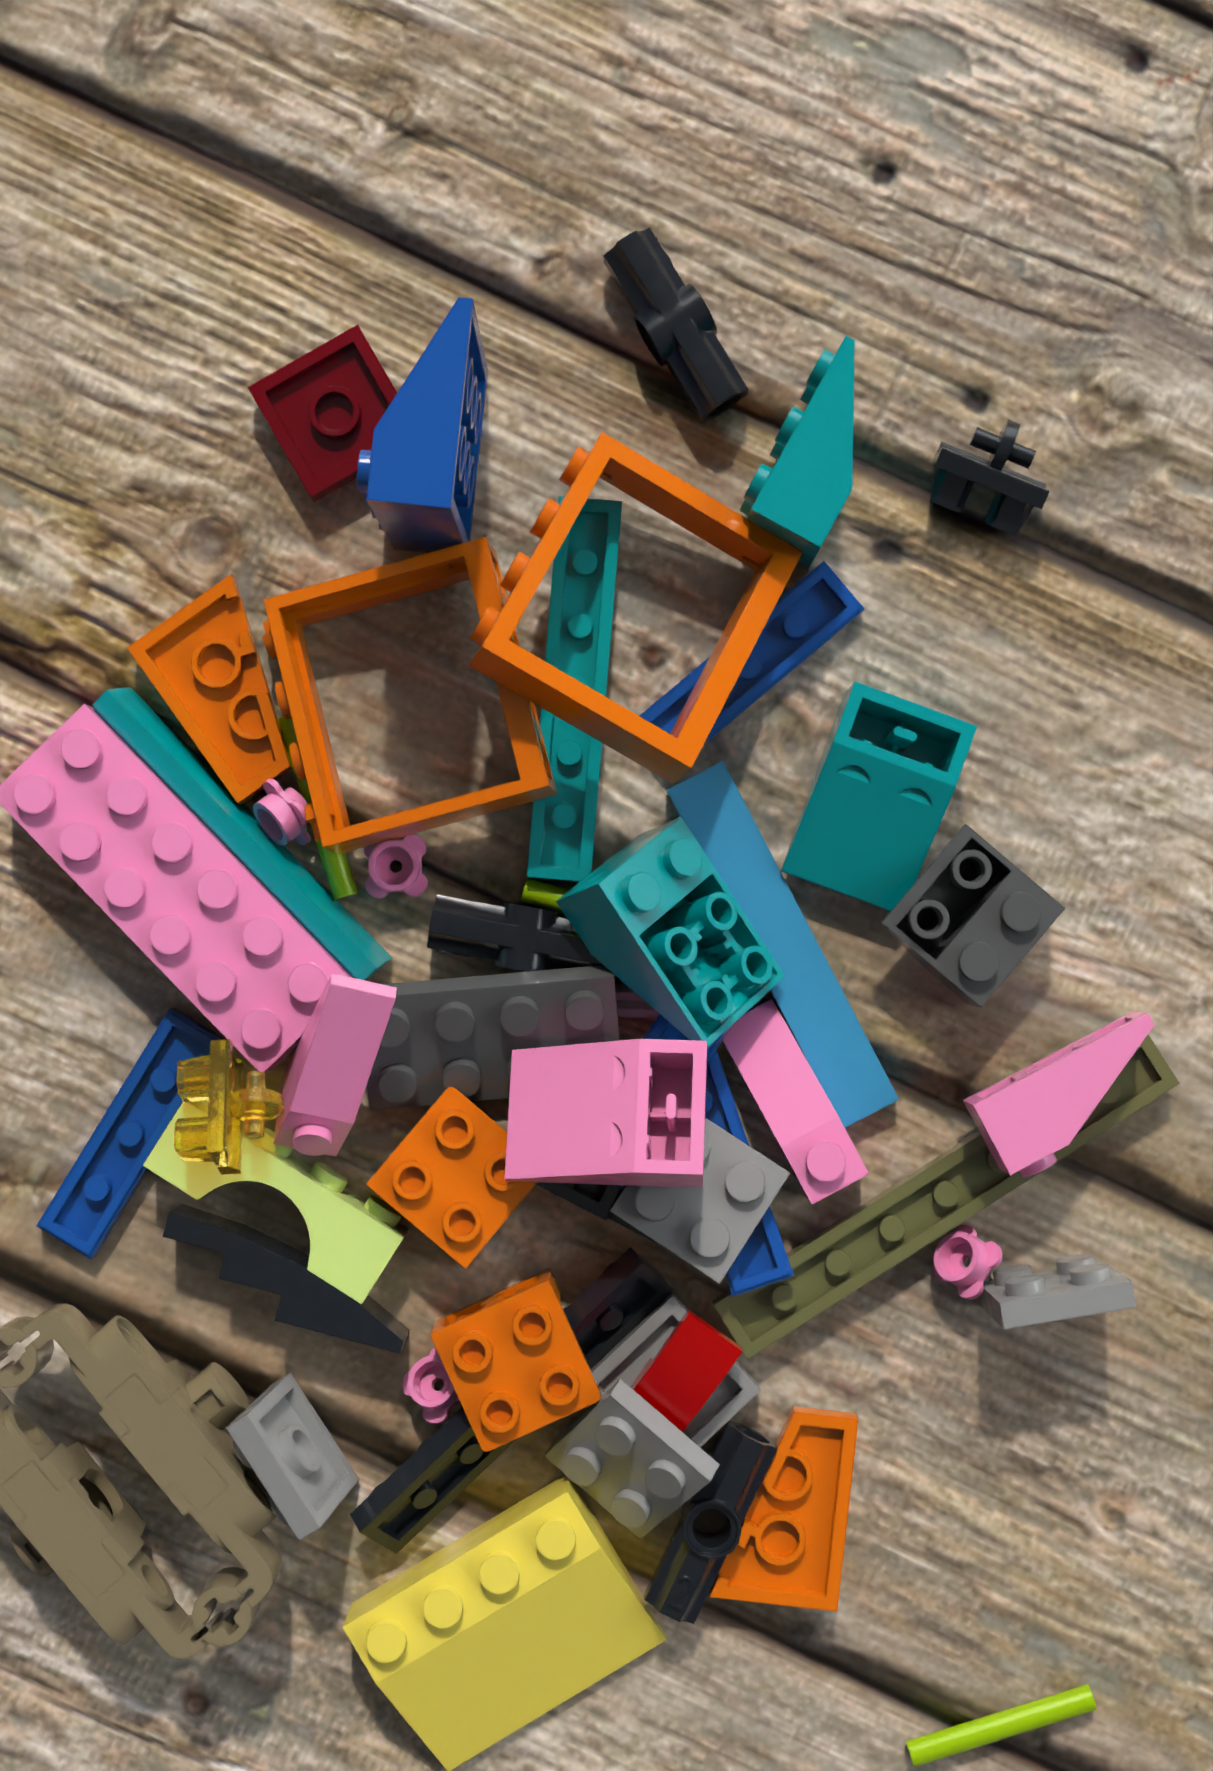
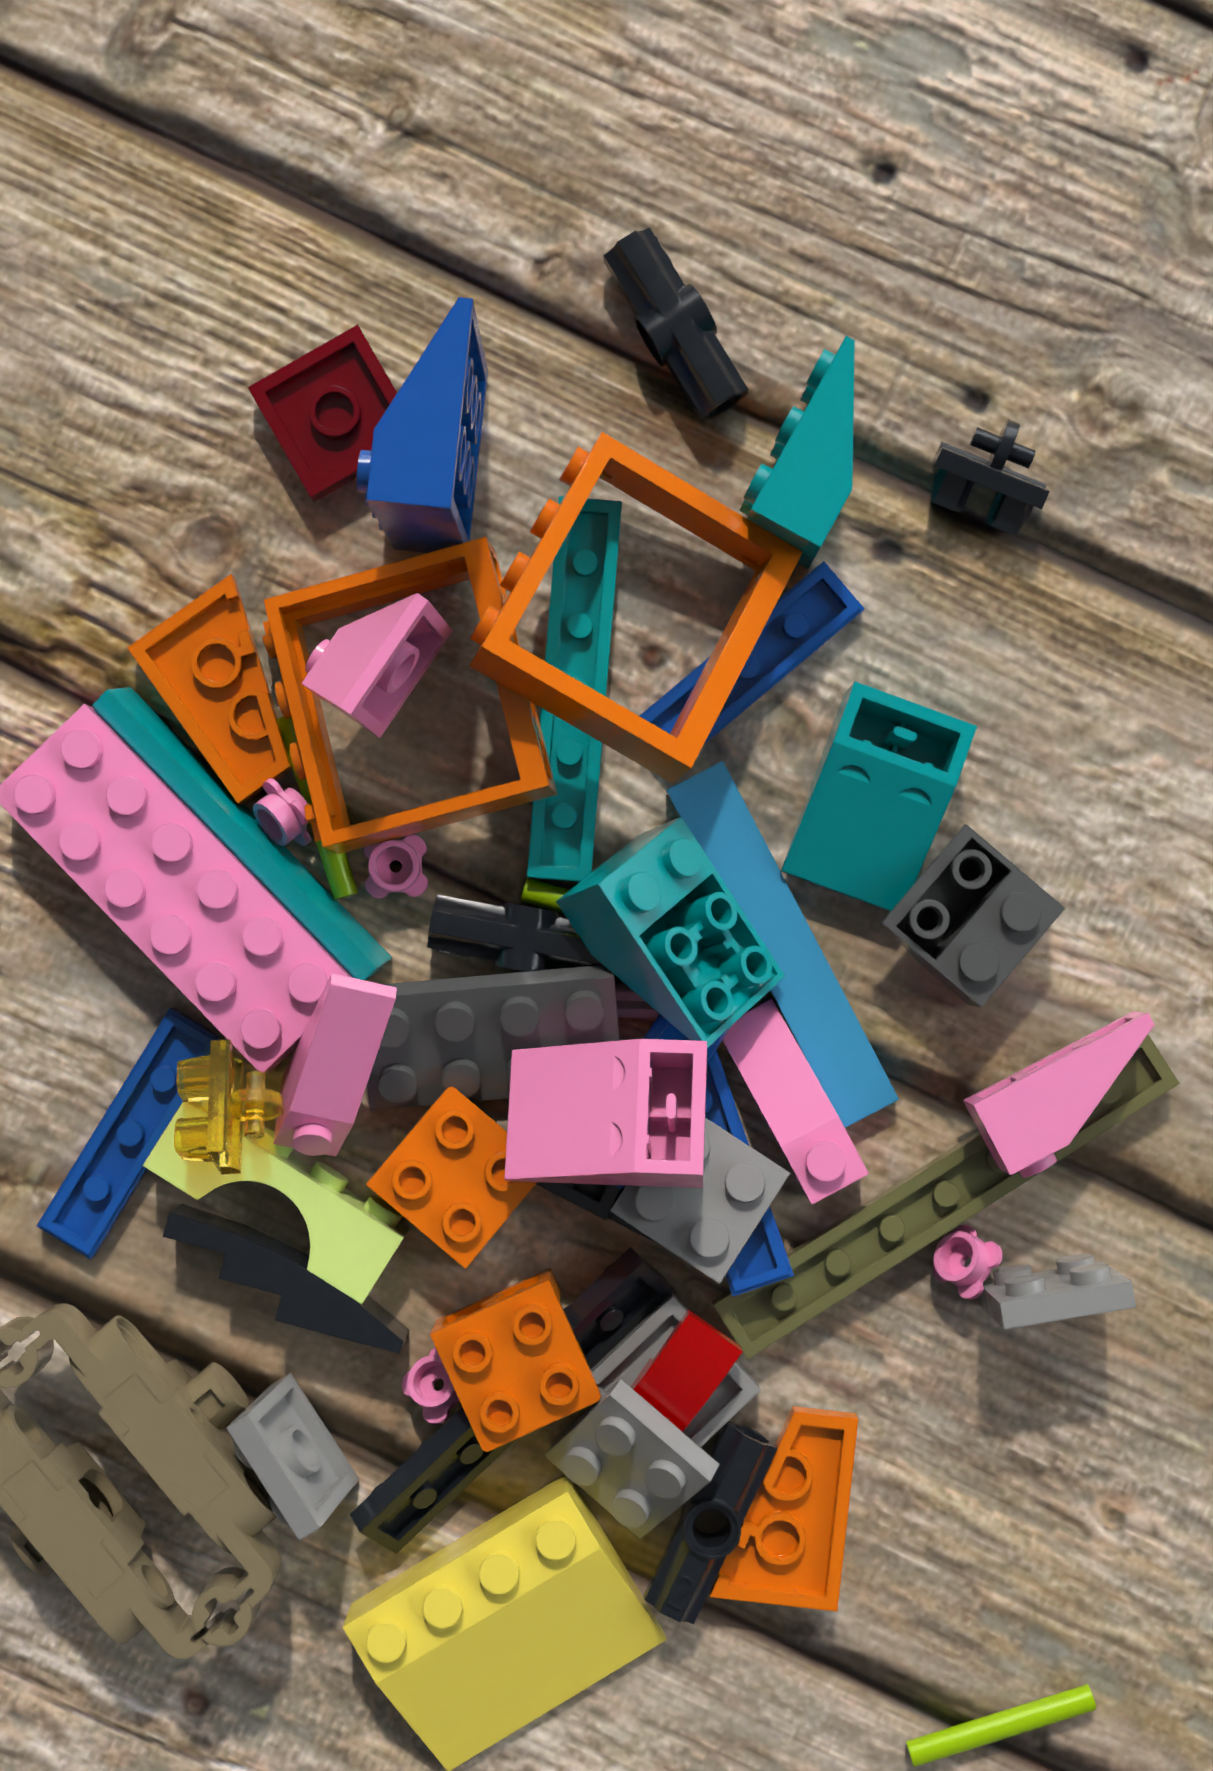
(377, 661): none -> bright pink slope

